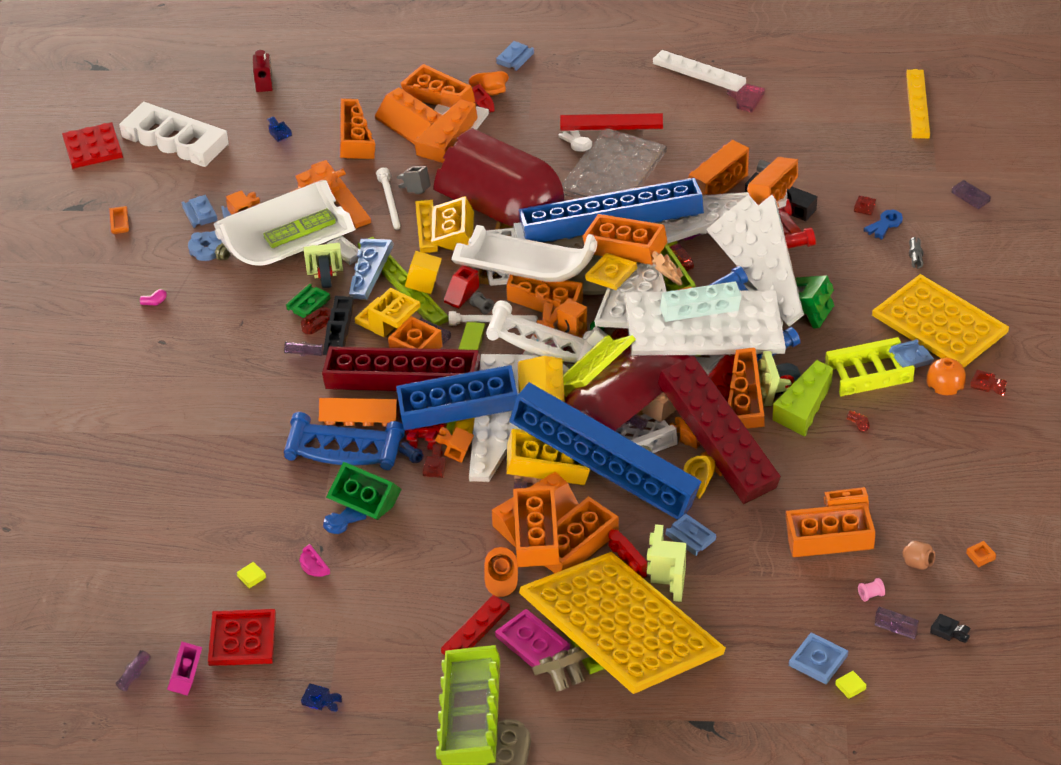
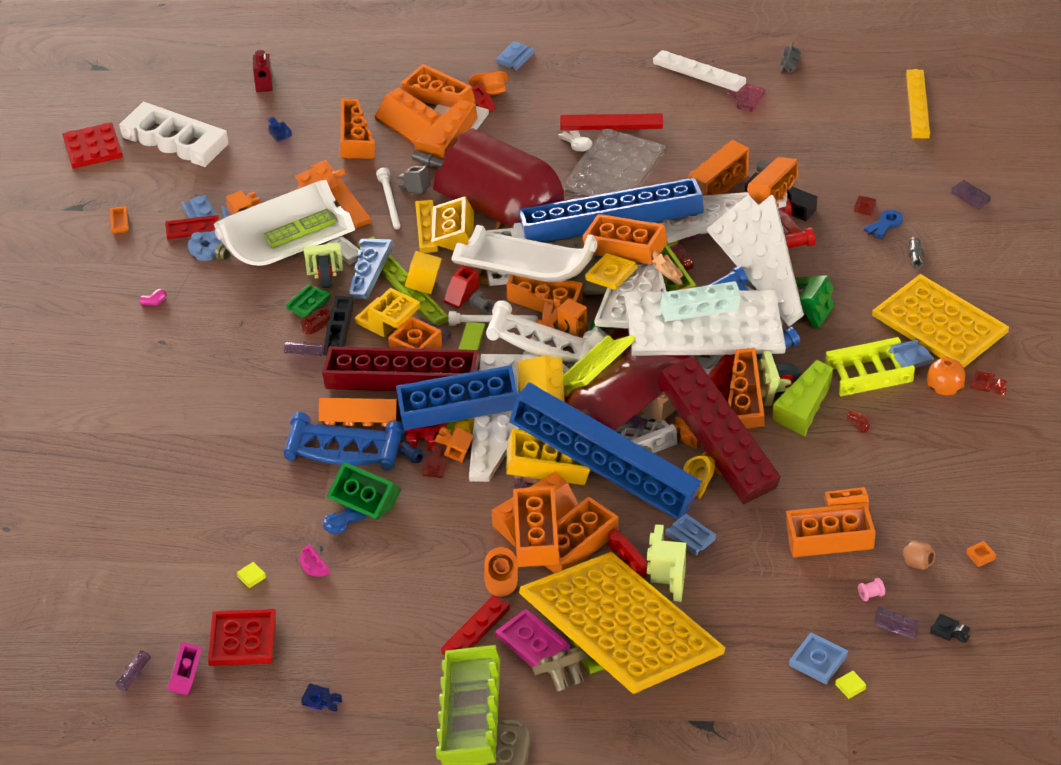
(186, 227): none -> red tile
(428, 159): none -> dark grey pin
(790, 58): none -> dark grey hinge

